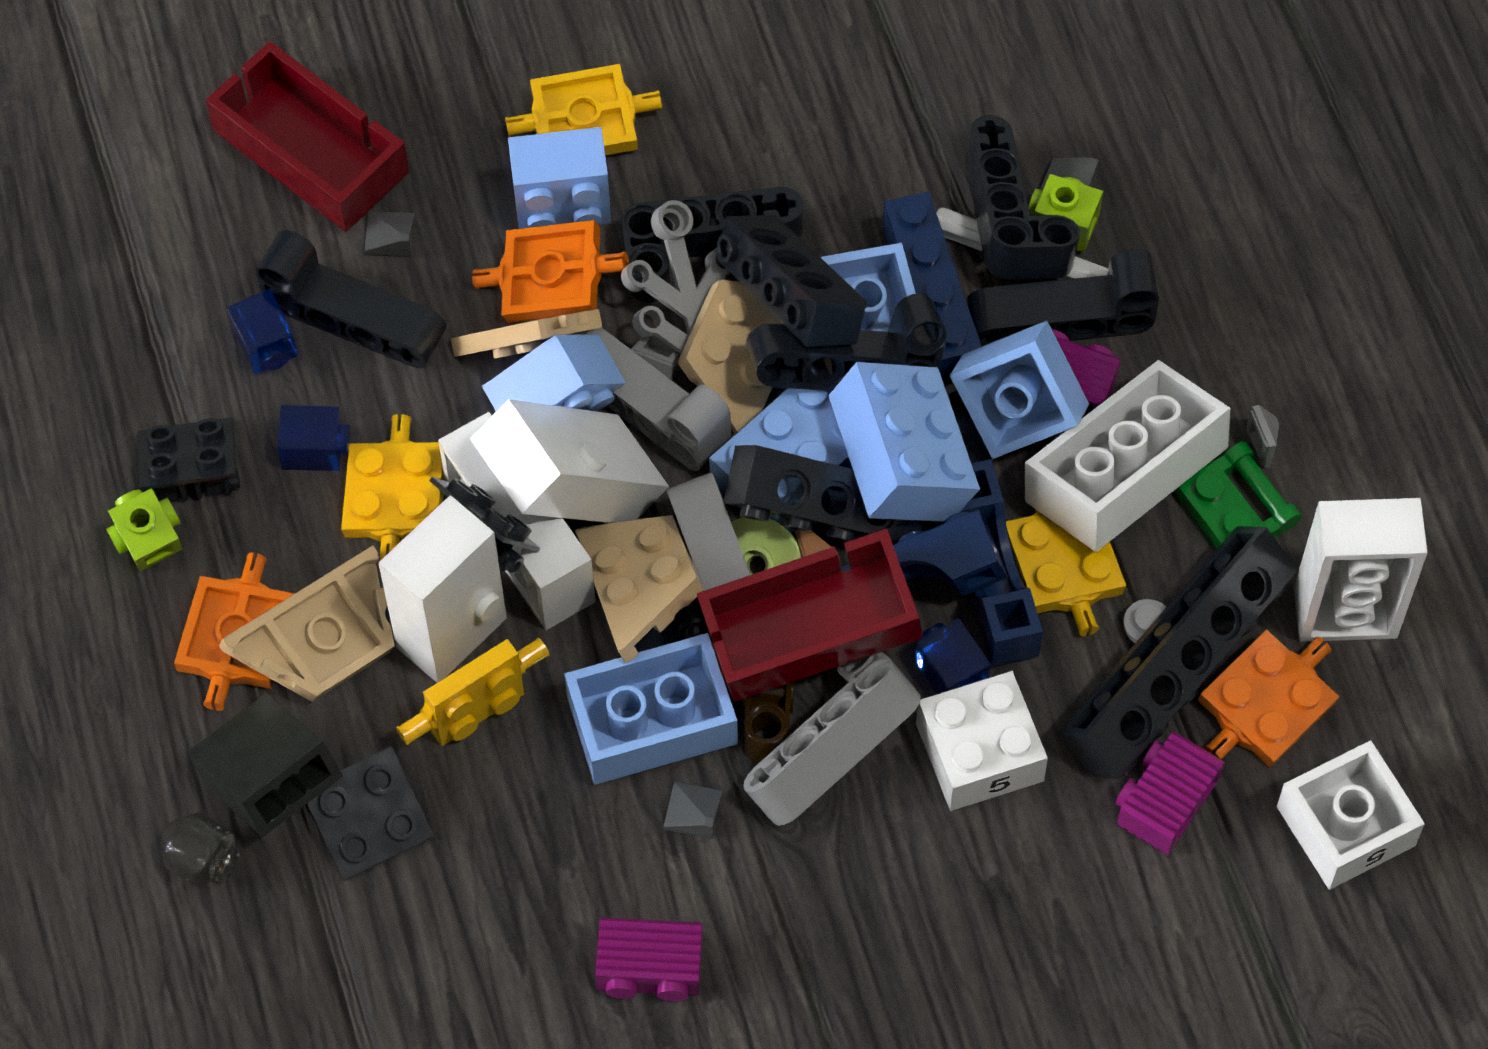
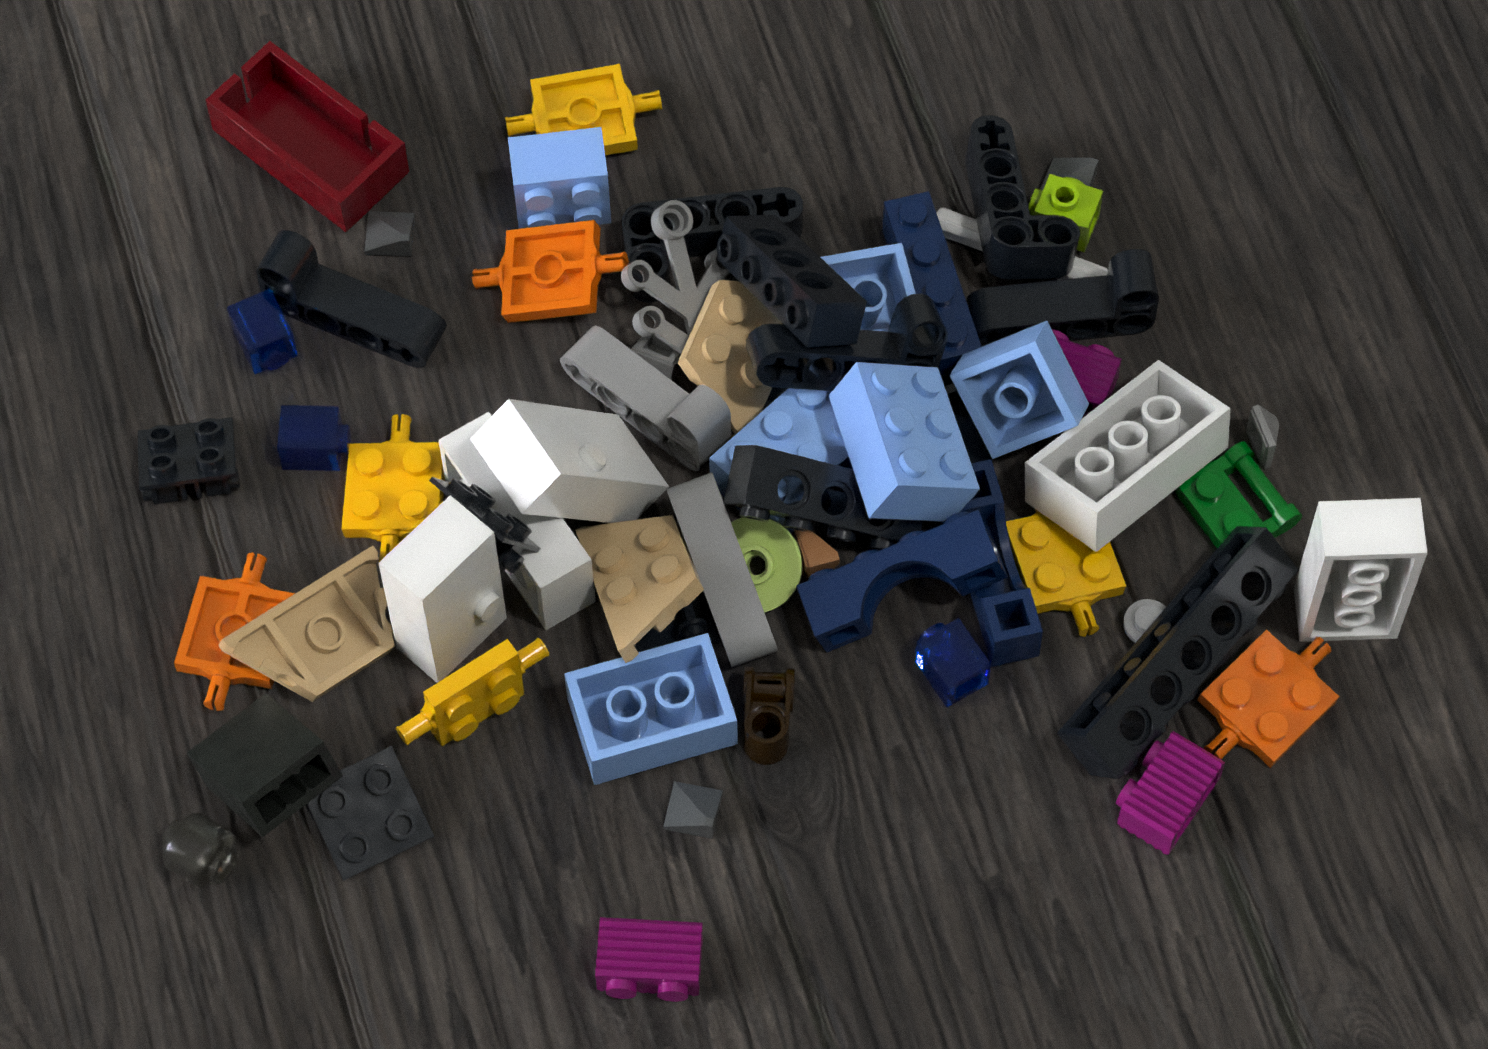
(149, 543): lime brick -> none
(527, 335): tan wing -> none
(562, 373): light blue brick -> none
(810, 615): dark red piece -> none
(833, 738): light grey beam -> none
(981, 740): white brick -> none
(1350, 814): white brick -> none

